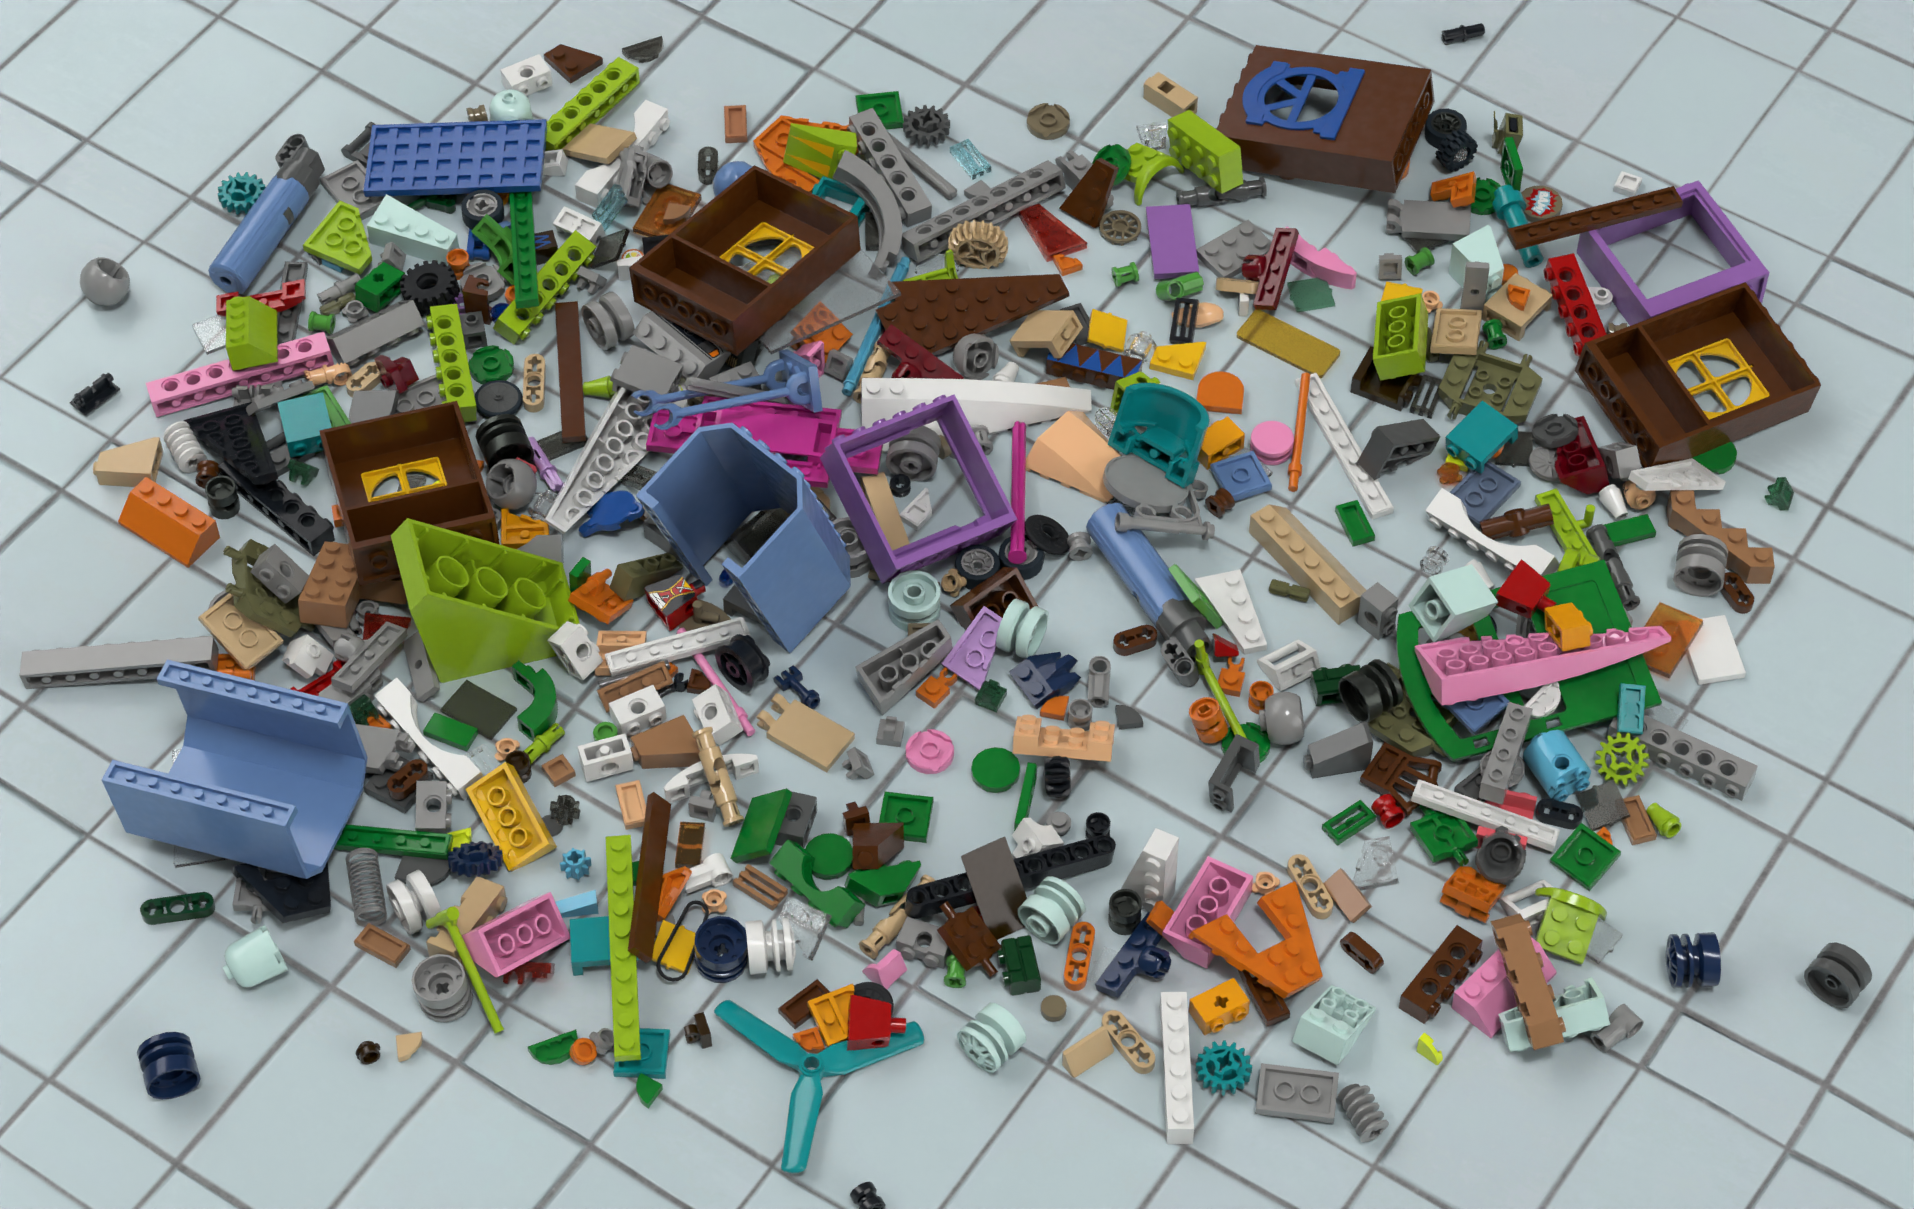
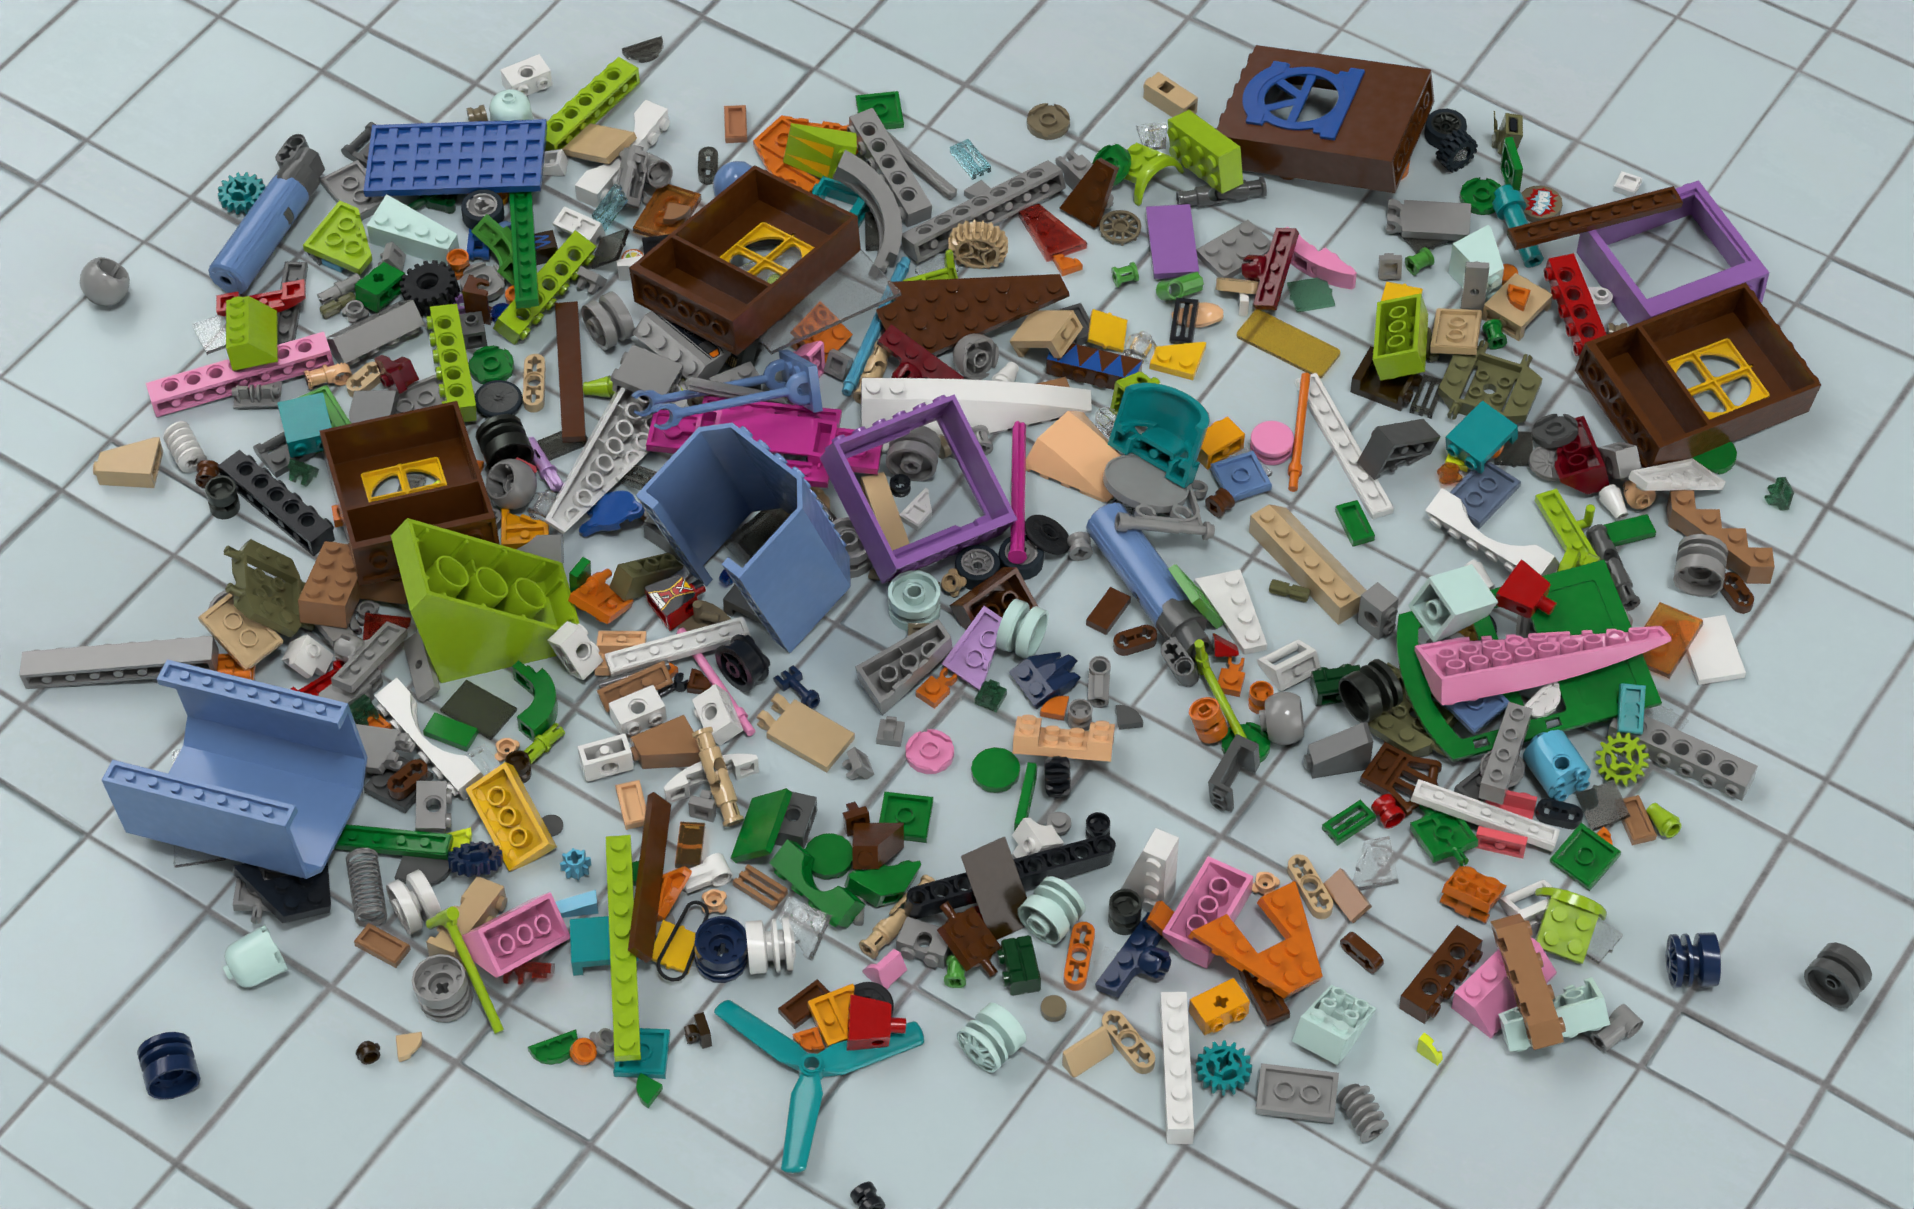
(95, 395): black hinge -> none
(168, 522): orange slope -> none
(186, 914): dark green beam -> none
(238, 441): black wing -> none
(262, 403): light grey tile -> none
(279, 573): light grey brick -> none
(321, 322): bright green bush -> none
(558, 770): medium nougat tile -> none
(565, 810): clear smoke gear -> none
(572, 62): reddish brown wing -> none
(604, 730): bright green tile -> none
(926, 125): dark grey gear -> none
(1108, 610): none -> reddish brown tile
(1221, 393): orange tile -> none
(1431, 300): light nougat plate -> none
(1434, 560): clear wheel -> none
(1458, 188): orange plate -> none
(1462, 33): black axle -> none
(1500, 856): dark grey hair -> none
(1517, 522): reddish brown piece -> none
(1568, 626): light orange brick -> none

